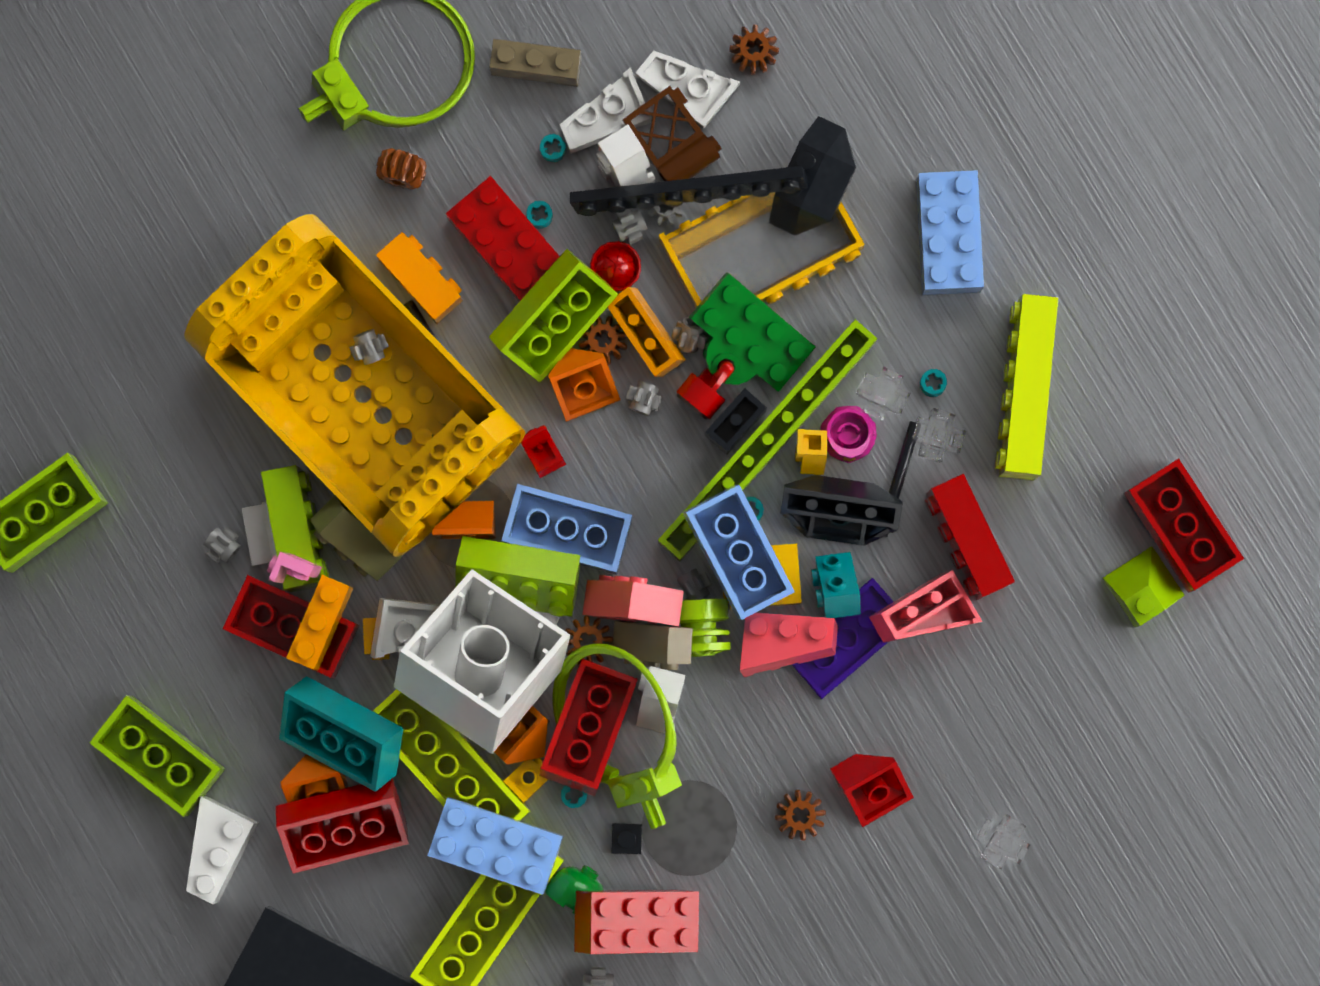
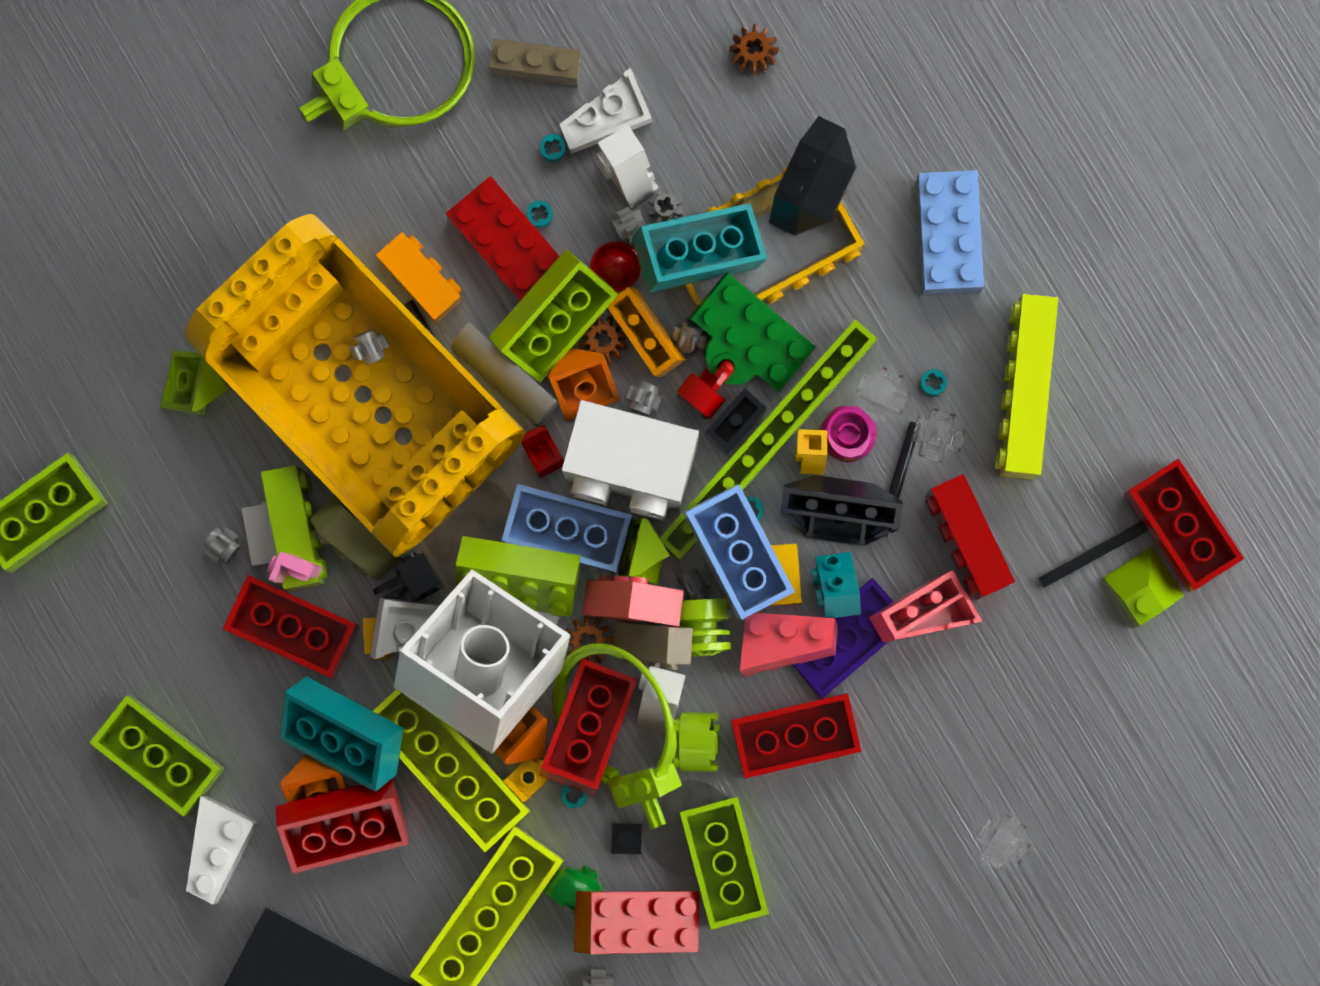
(191, 384): none -> lime slope
(319, 622): light orange brick -> none
(401, 168): dark orange gear -> none
(416, 576): none -> black brick
(469, 519): orange slope -> none
(495, 845): light blue brick -> none
(504, 374): none -> light grey brick
(630, 459): none -> white brick
(643, 552): none -> lime slope
(687, 157): reddish brown piece -> none
(697, 741): none -> lime brick
(699, 189): black plate -> none
(699, 247): none -> teal brick
(702, 88): white wing -> none
(723, 863): none -> lime brick
(796, 735): none -> red brick
(798, 825): dark orange gear -> none
(871, 785): red slope -> none
(1092, 554): none -> black bar

